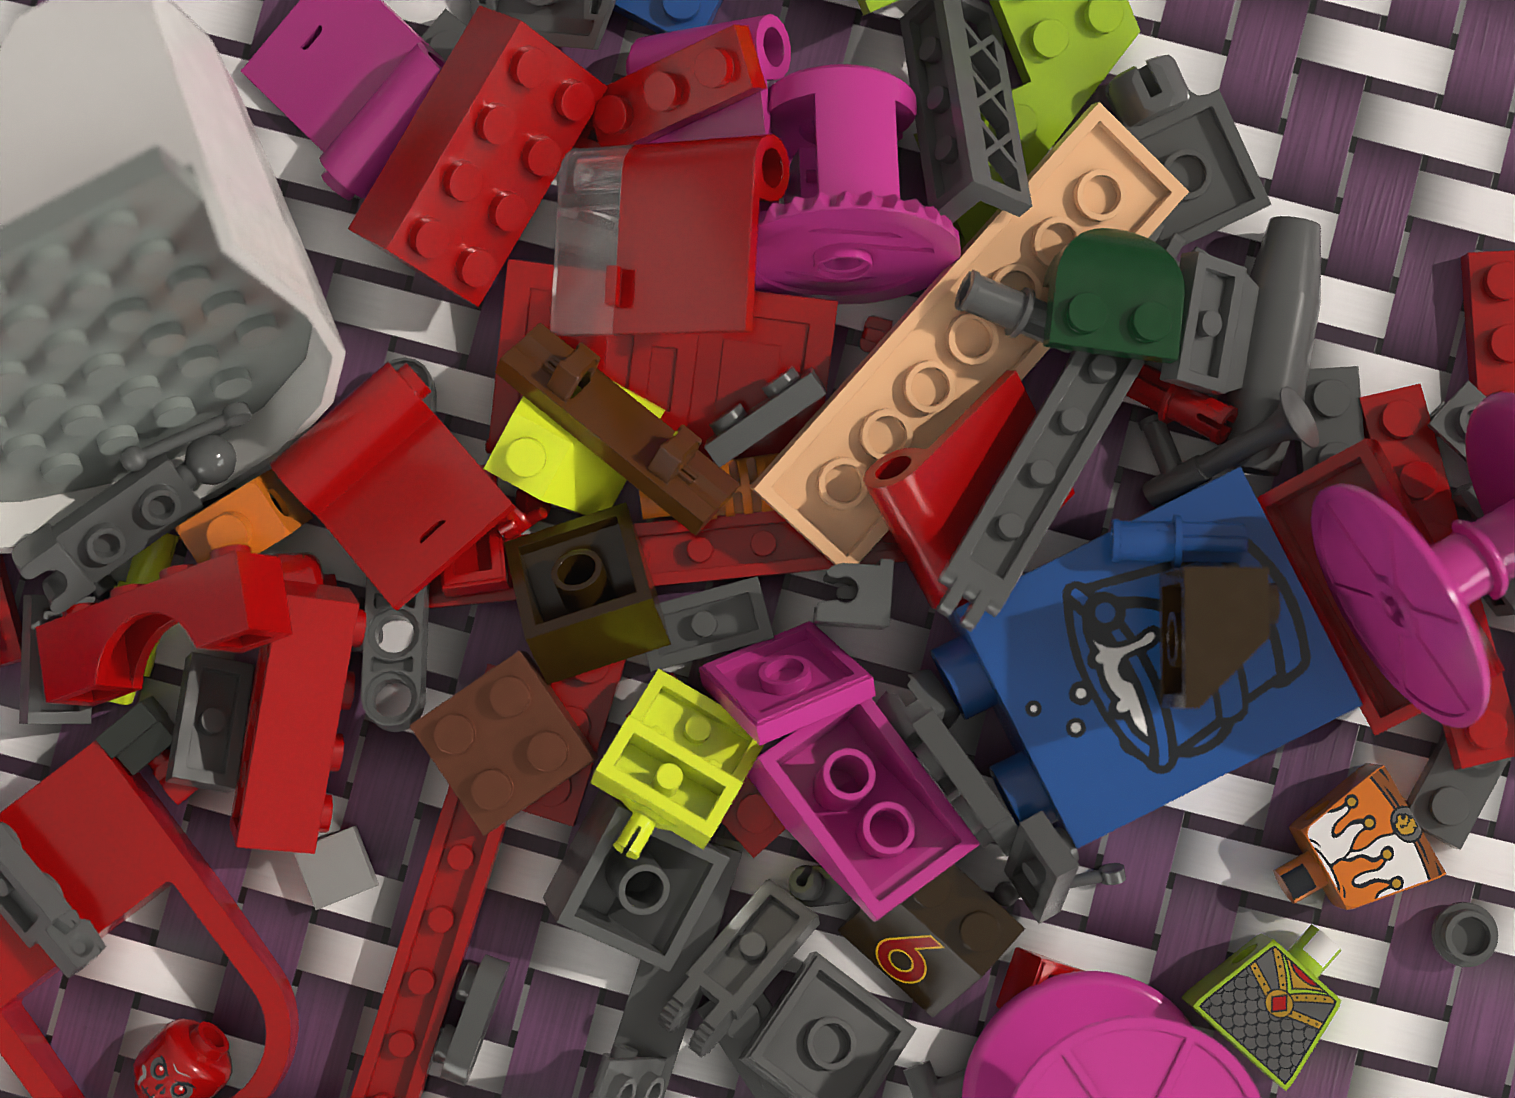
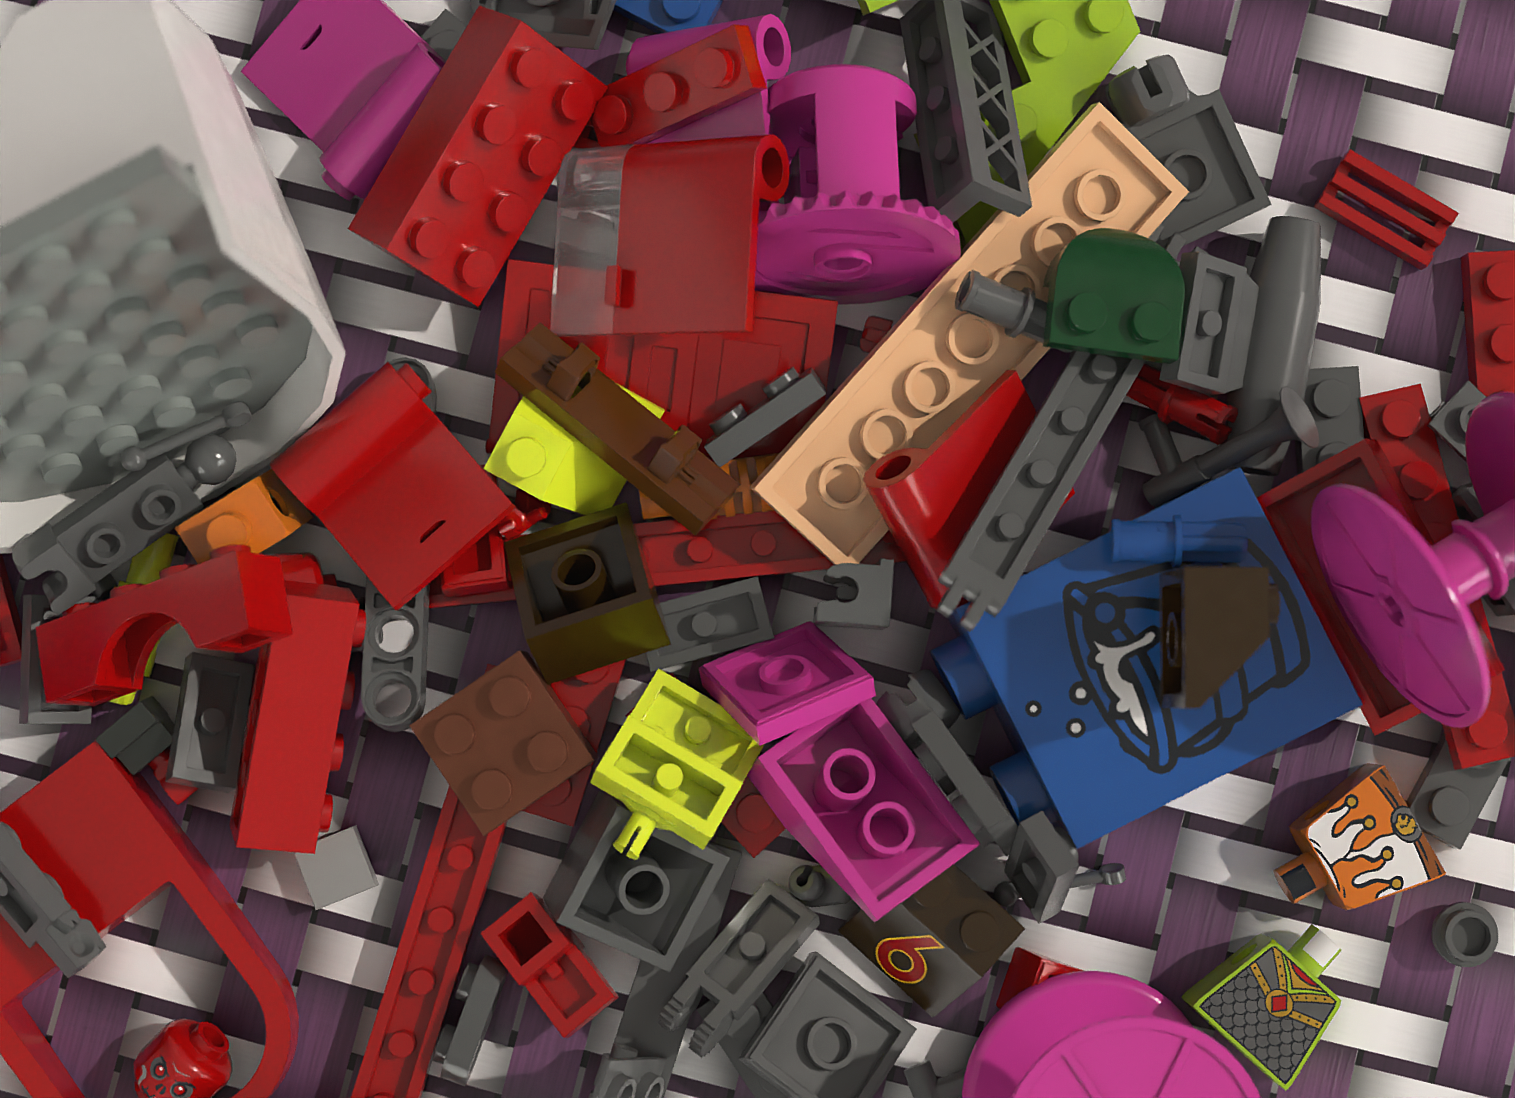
(549, 964): none -> red brick
(1397, 189): none -> red tile

